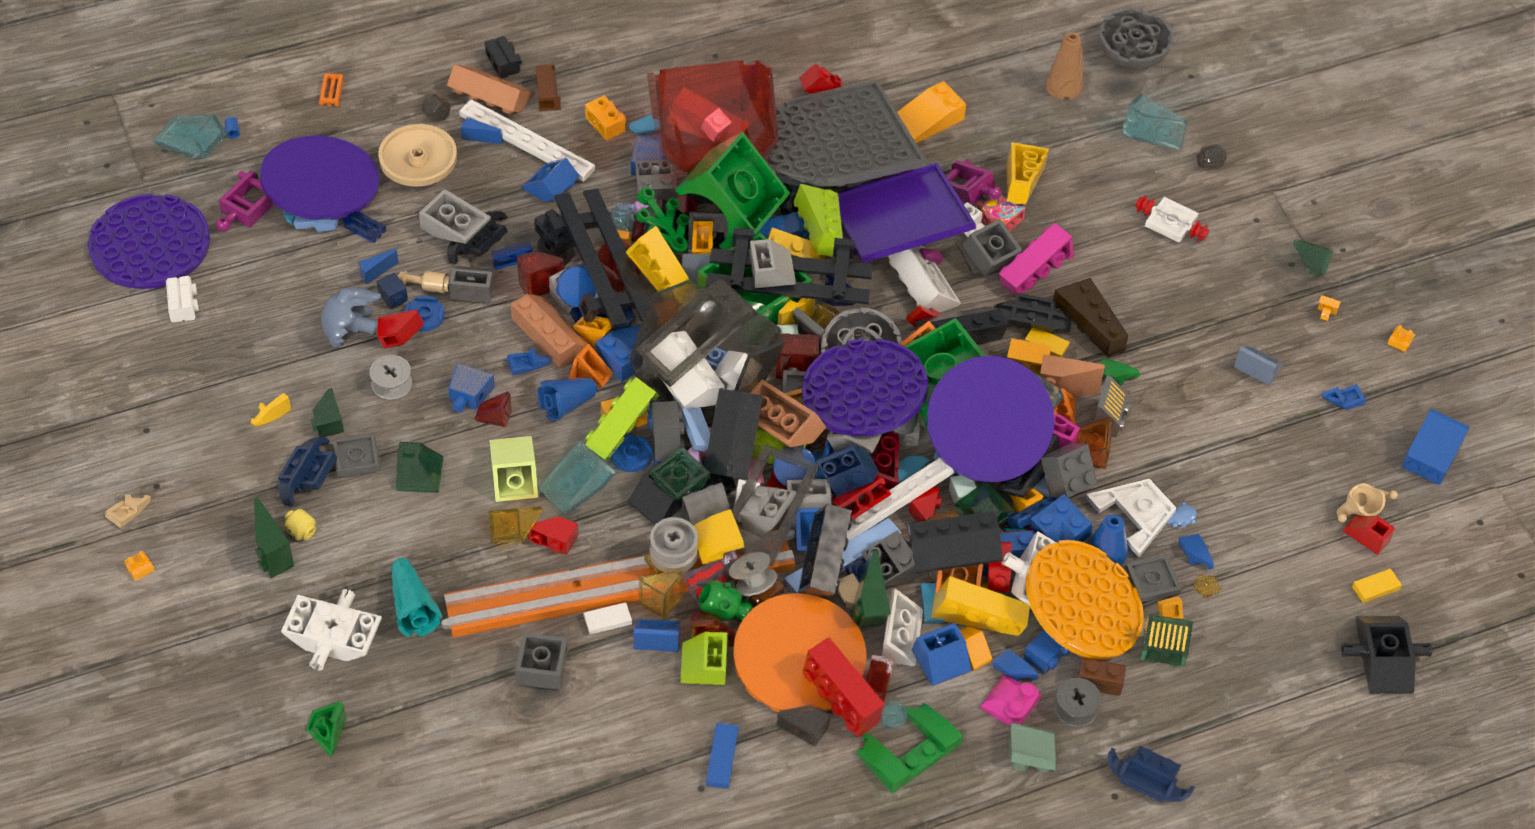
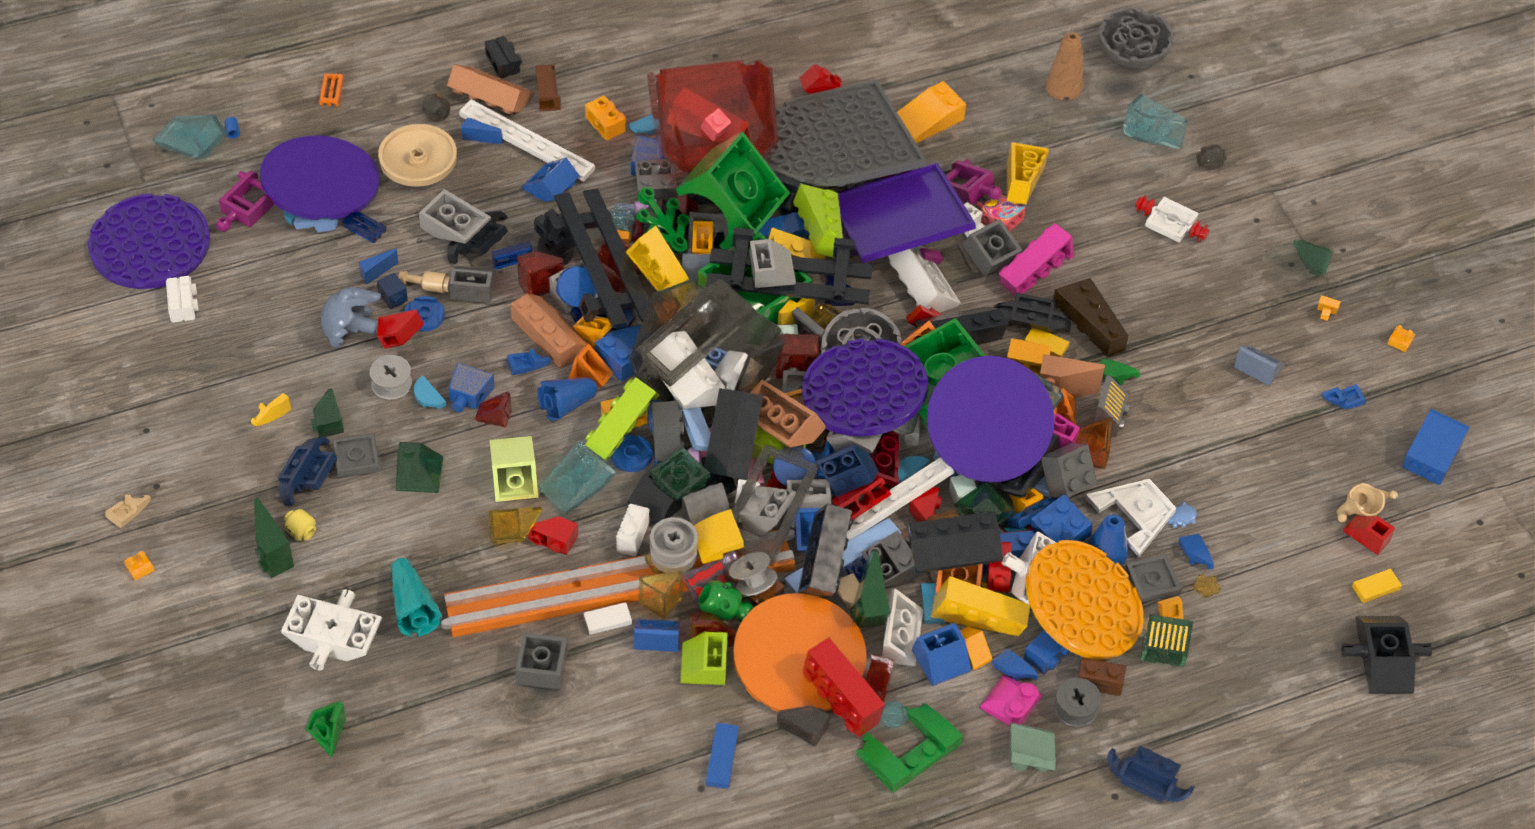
(427, 395): none -> dark azure tile
(632, 530): none -> white brick

